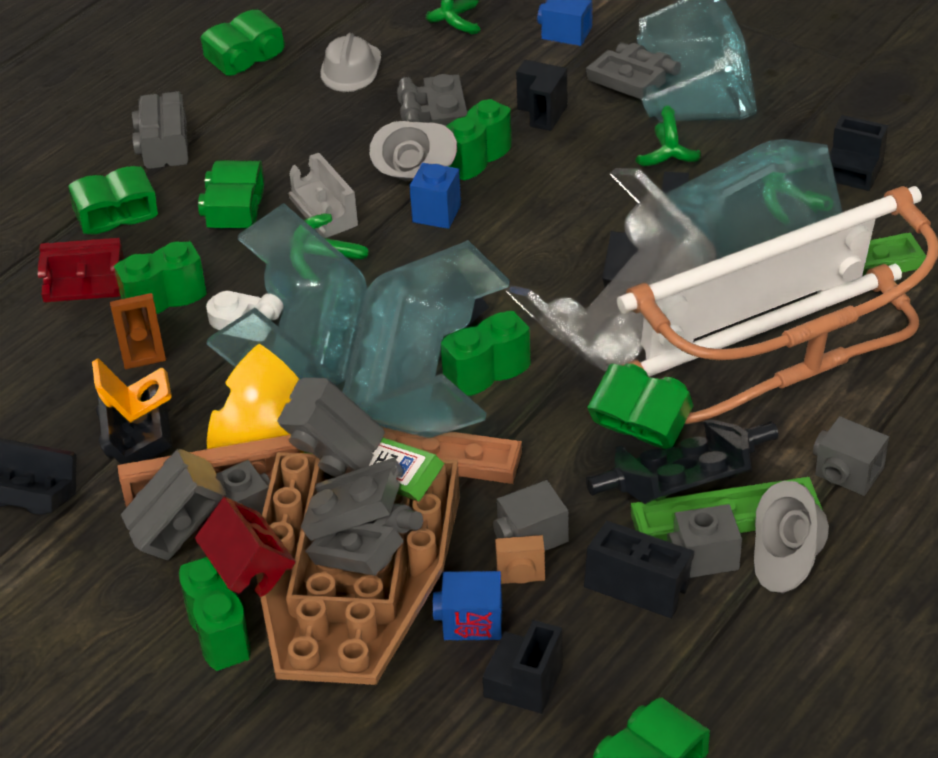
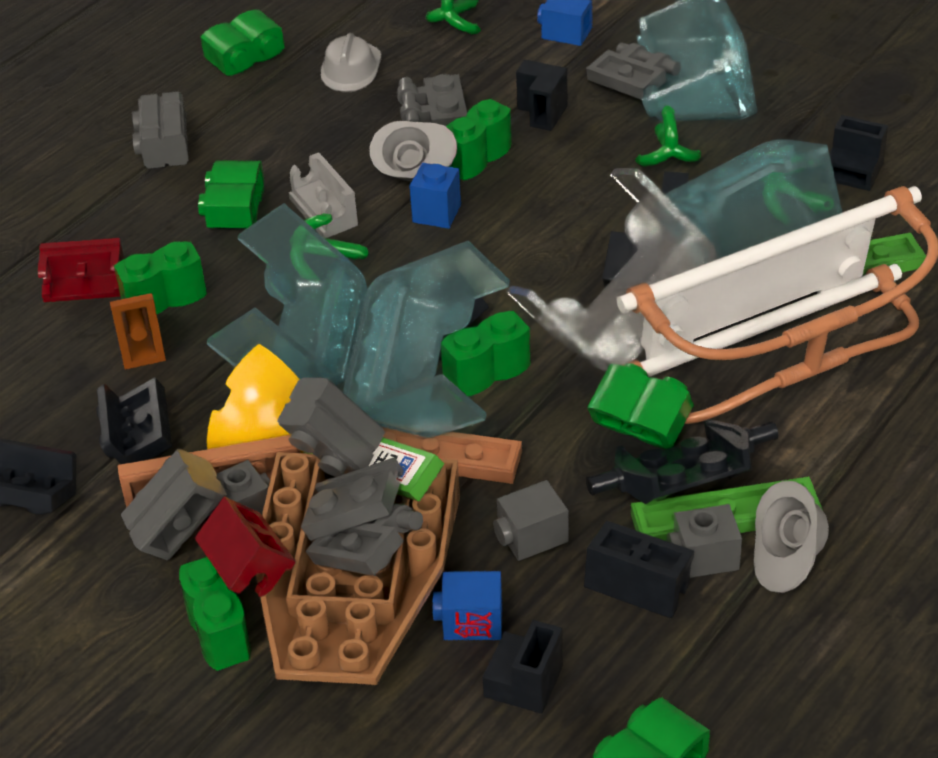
(113, 199): green brick -> none
(128, 399): light orange bracket -> none
(229, 306): white plate -> none
(520, 559): medium nougat plate -> none
(850, 455): dark grey brick -> none

